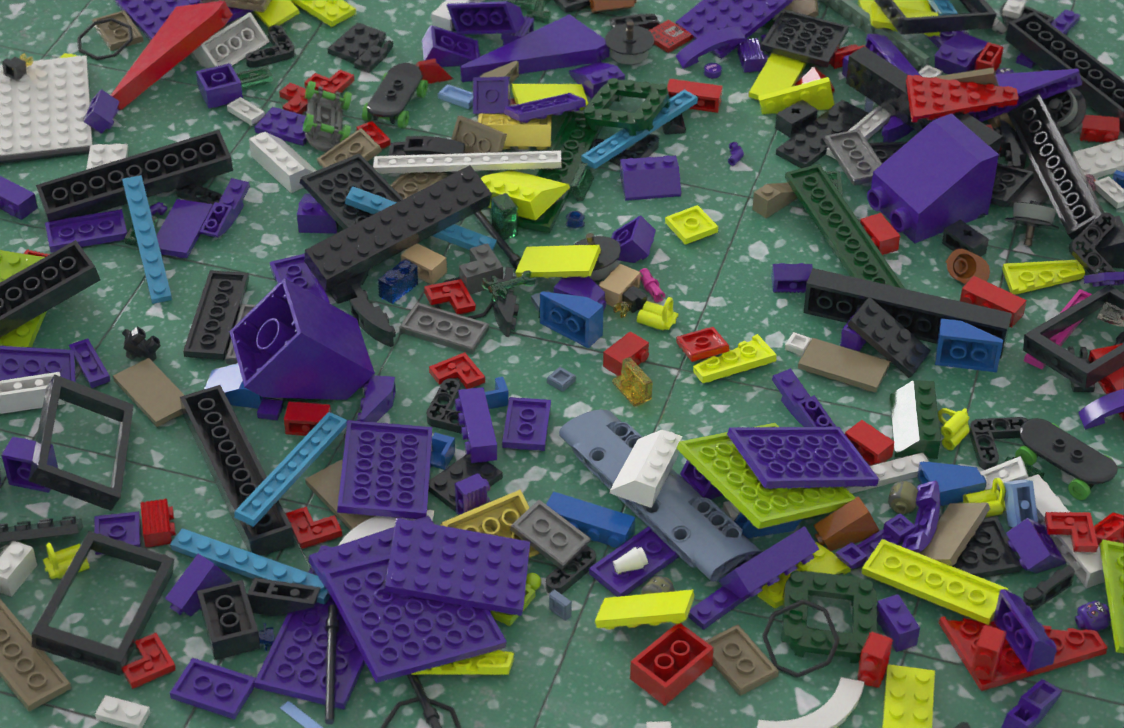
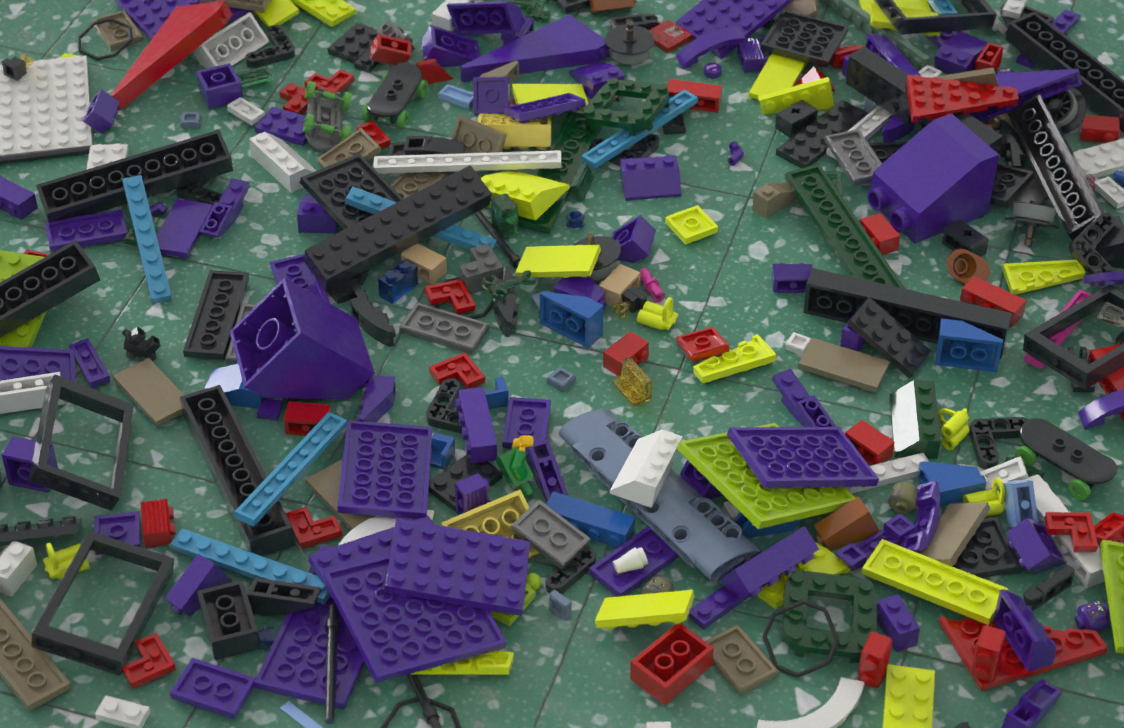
(190, 120): none -> sand blue tile
(390, 29): none -> dark grey bracket
(390, 50): none -> red brick
(515, 467): none -> green torso
(545, 469): none -> dark purple slope

